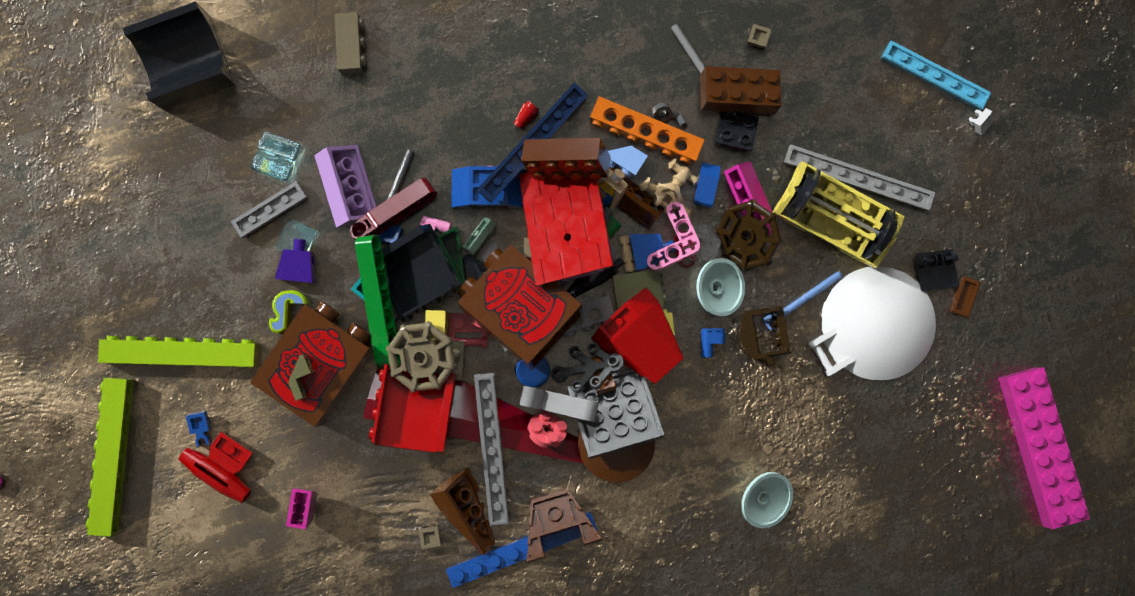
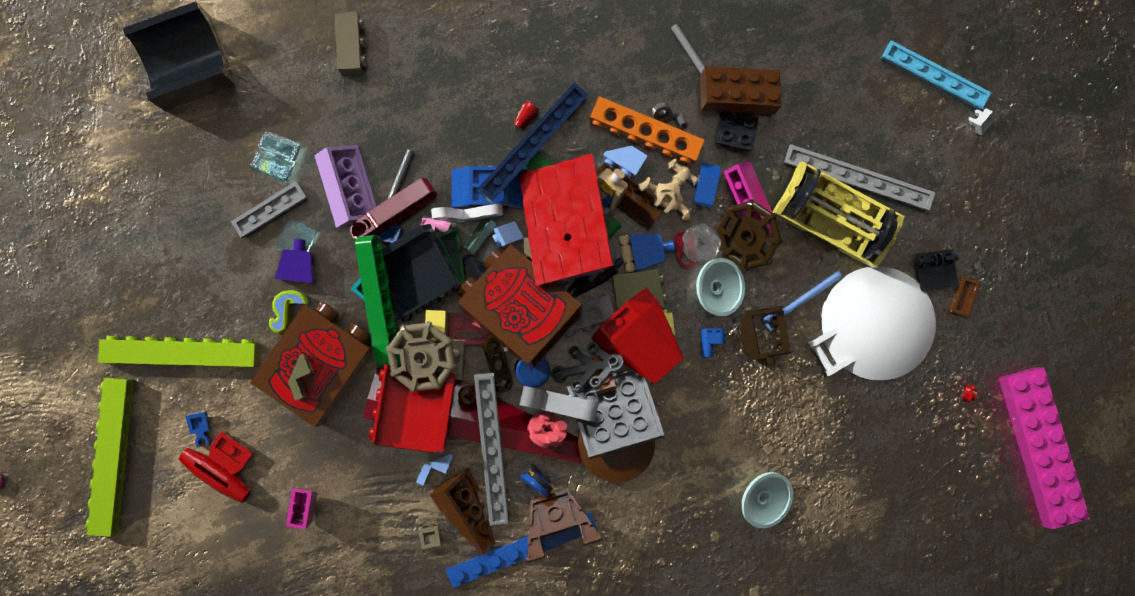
(441, 464): none -> light blue slope
(458, 216): none -> white beam
(503, 373): none -> dark brown beam
(507, 235): none -> light blue slope
(536, 481): none -> piece
(566, 158): reddish brown brick -> none
(683, 237): bright pink beam -> none
(759, 36): dark tan plate -> none
(969, 393): none -> red plate

